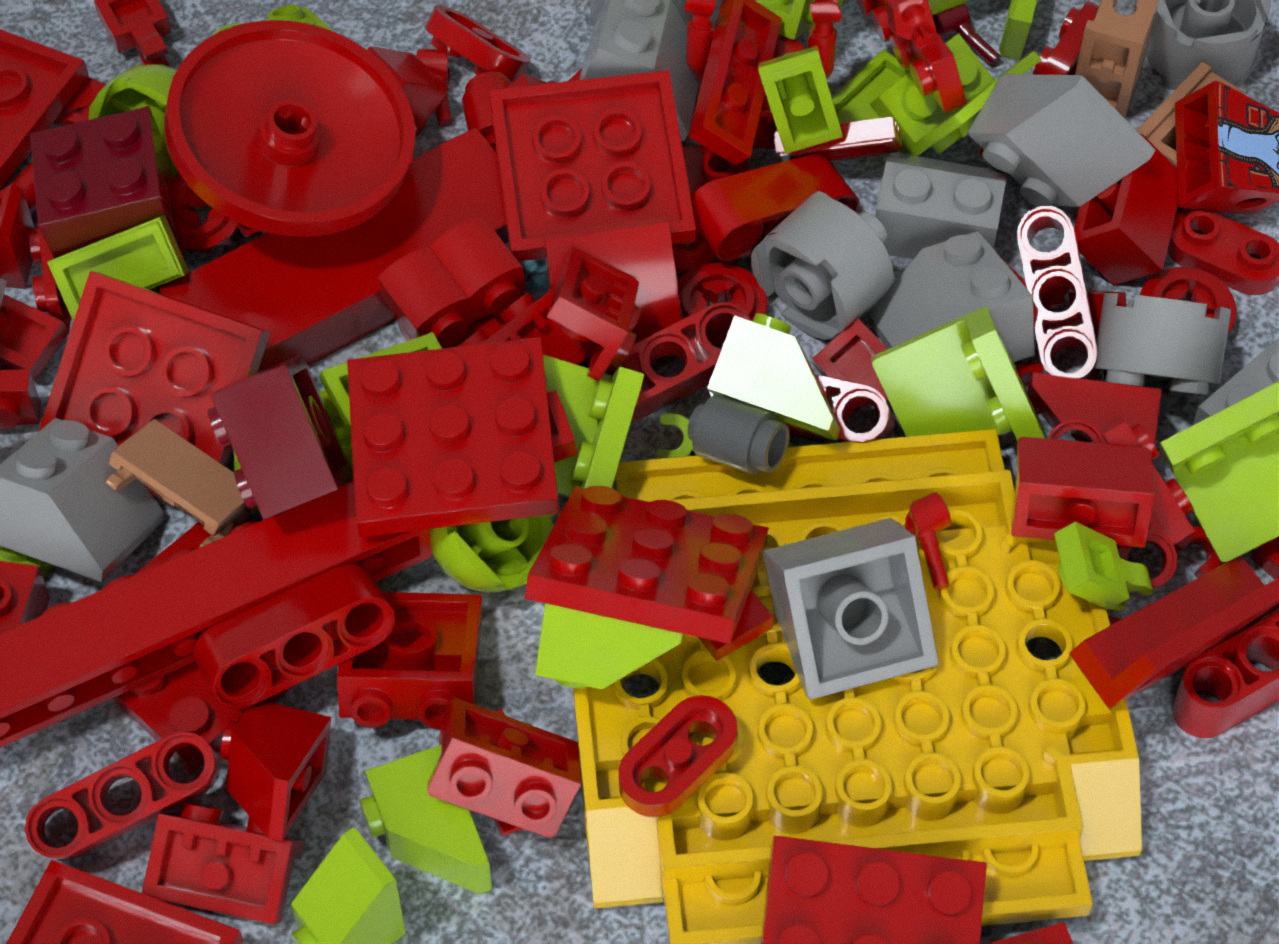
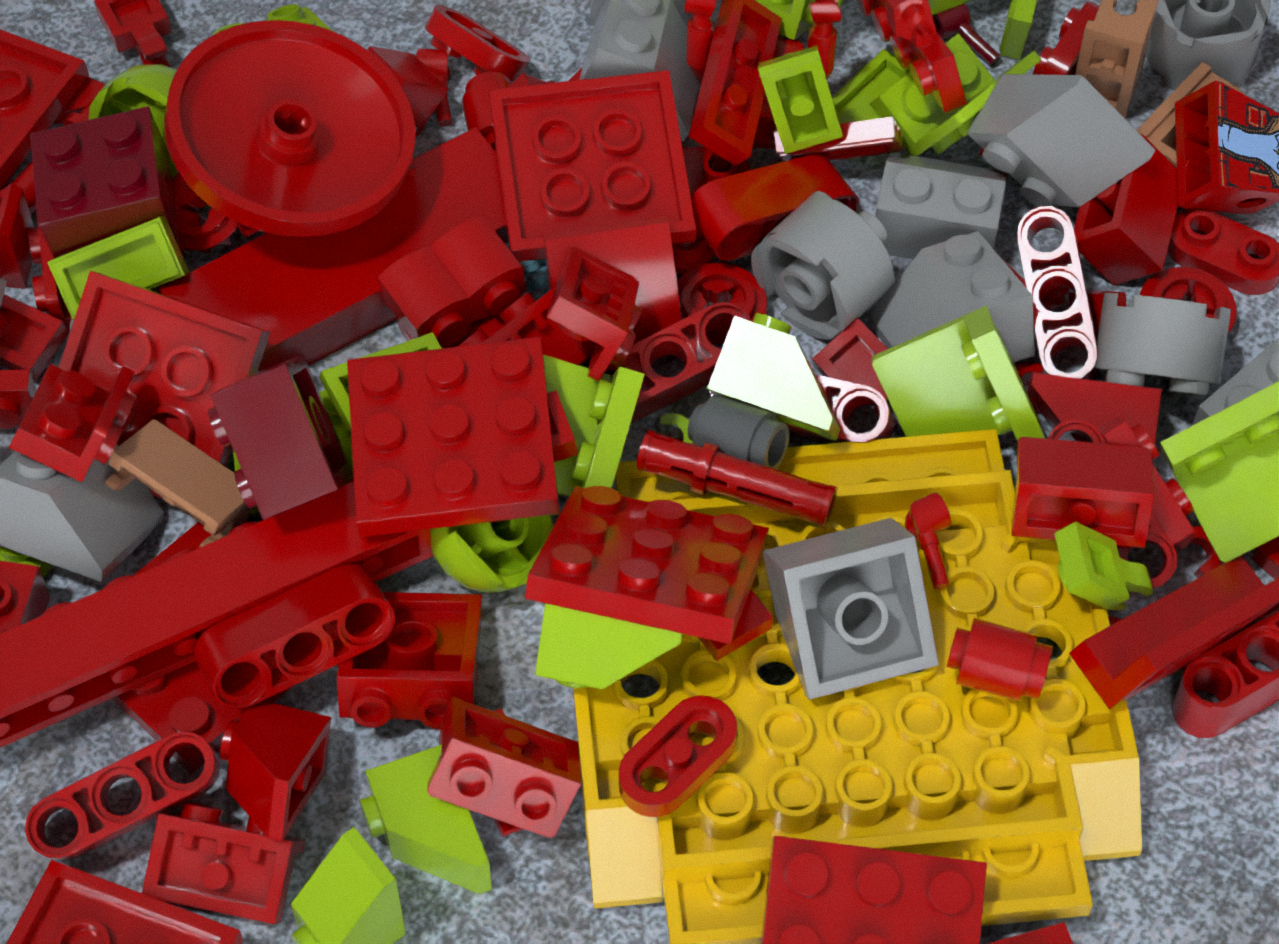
(73, 421): none -> red bracket
(724, 474): none -> red pin
(999, 660): none -> red brick

